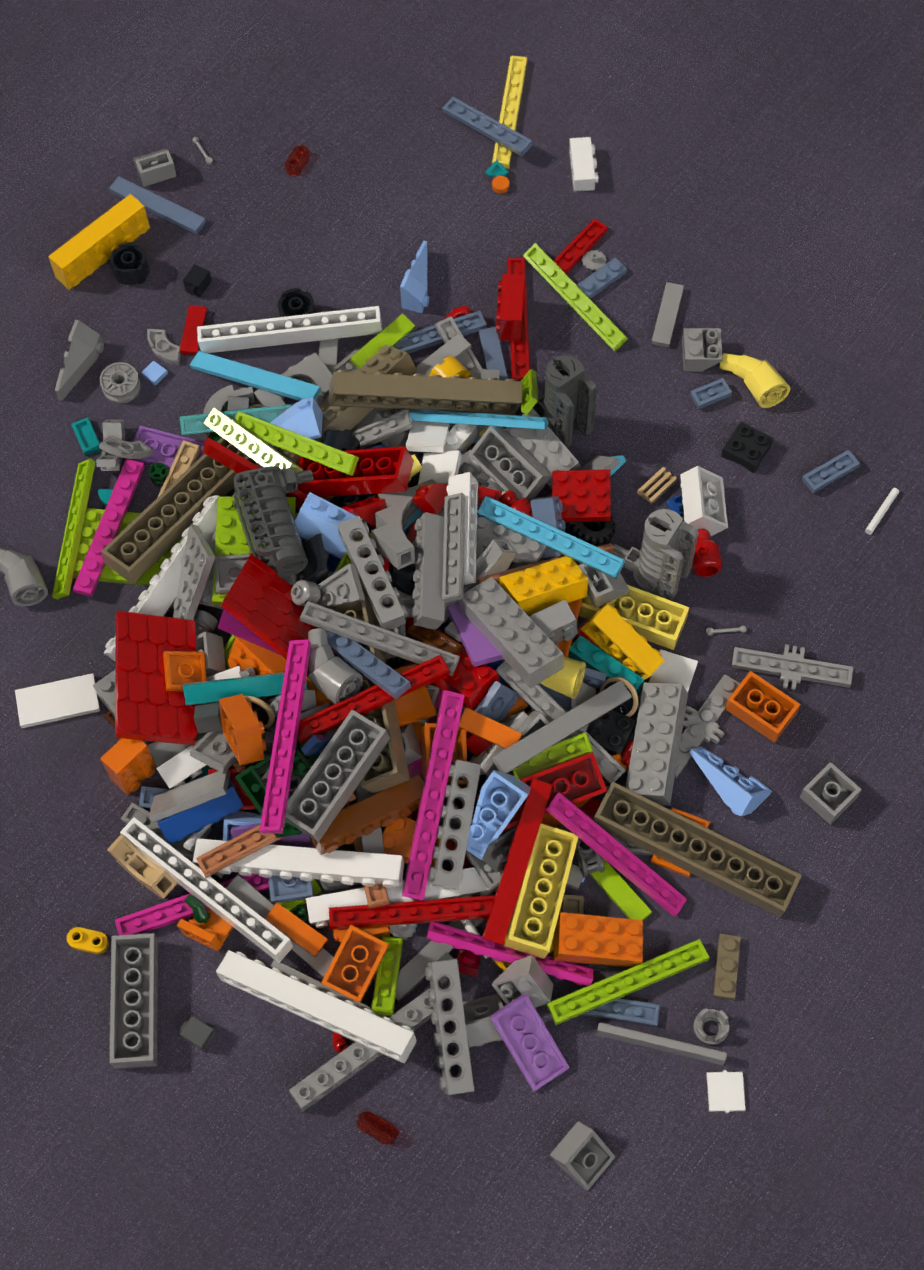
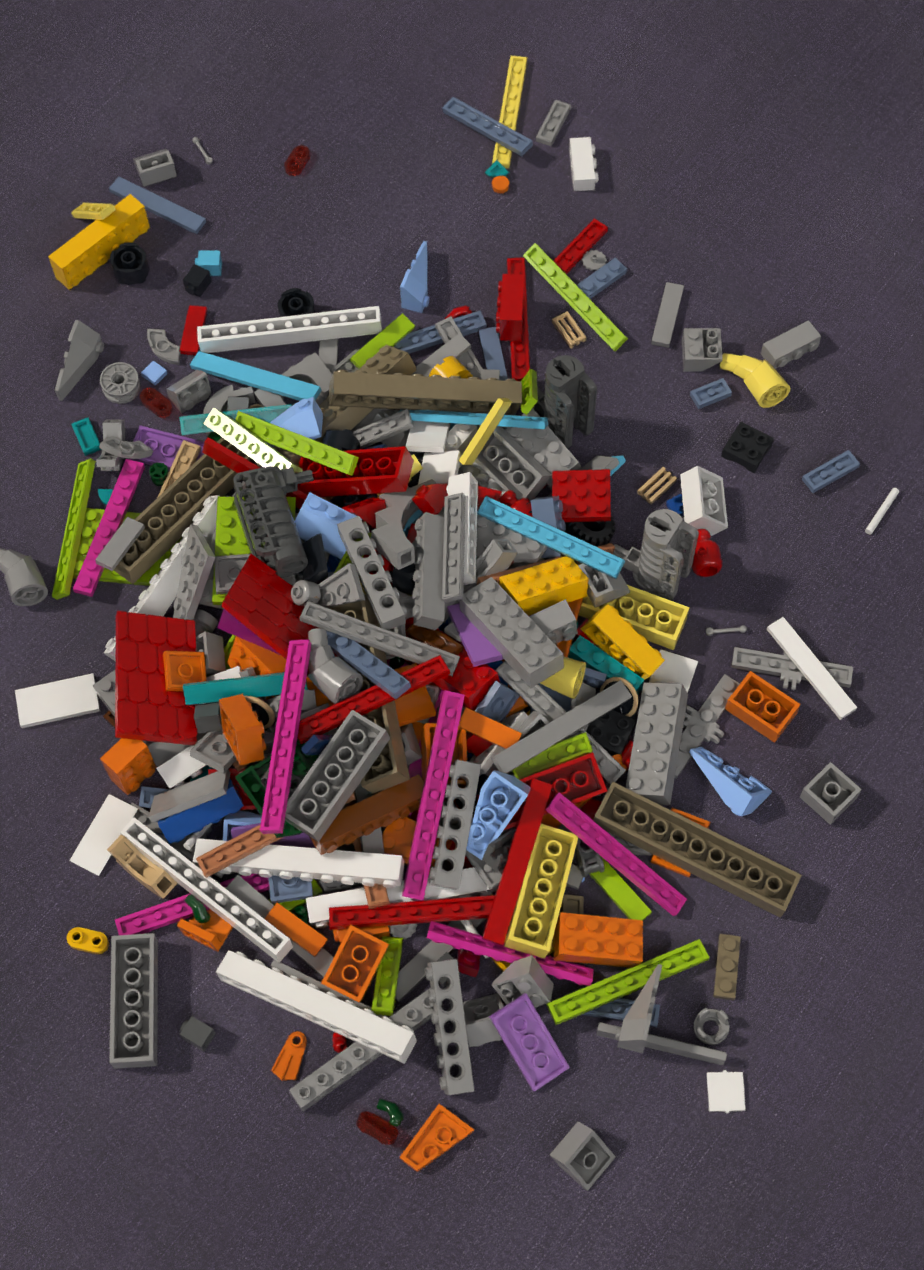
(93, 211): none -> light yellow tile
(101, 834): none -> white sticker
(120, 544): none -> light grey tile
(157, 403): none -> clear red plate
(189, 391): none -> light grey slope
(210, 261): none -> medium azure brick
(290, 1058): none -> orange piece
(393, 1110): none -> dark green arm
(434, 1138): none -> orange wing
(485, 431): none -> light yellow tile
(553, 123): none -> light grey tile
(575, 340): none -> tan tile
(637, 1021): none -> light grey wedge
(791, 345): none -> light grey brick
(811, 668): none -> white tile

